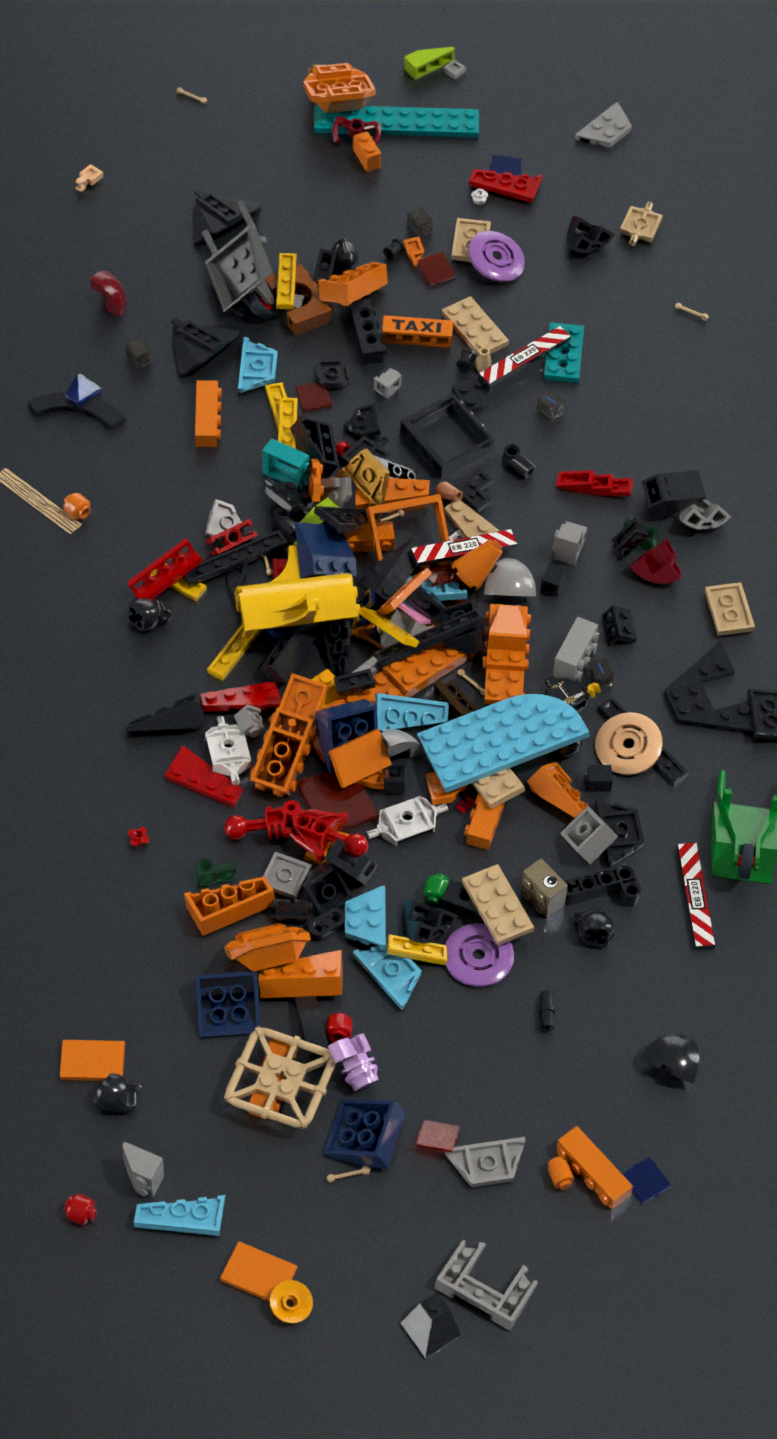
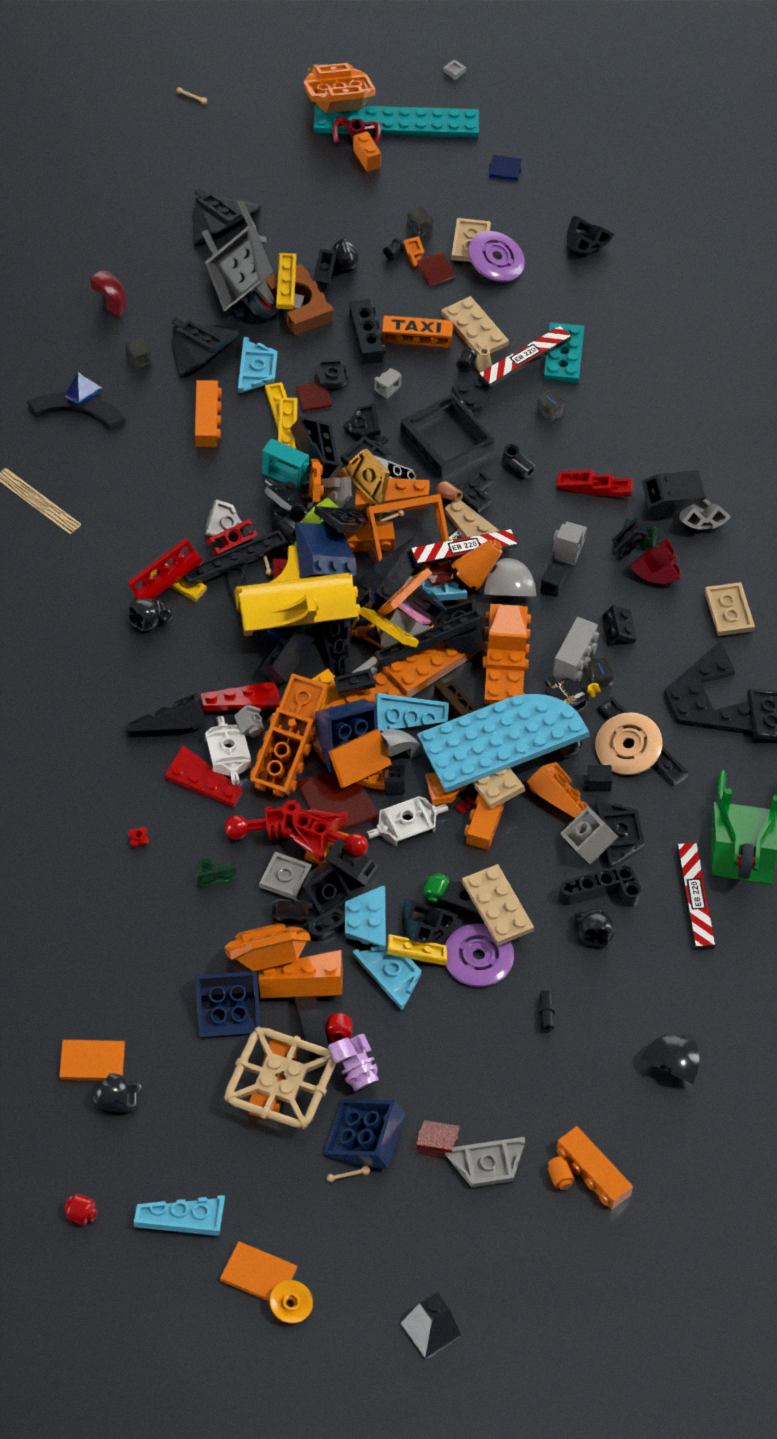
(77, 506): orange head -> none
(88, 175): light nougat plate -> none
(144, 1169): light grey slope -> none
(228, 904): orange wedge -> none
(231, 653): yellow tile -> none
(341, 448): red plate -> none
(353, 284): orange wedge -> none
(428, 60): lime slope -> none
(461, 673): tan hinge -> none
(479, 196): white plate -> none
(503, 1308): light grey wedge -> none
(510, 185): red wing -> none
(543, 888): dark tan brick -> none
(607, 127): light grey wing -> none
(641, 223): tan plate -> none
(646, 1180): clear blue piece -> none
(704, 316): tan hinge -> none

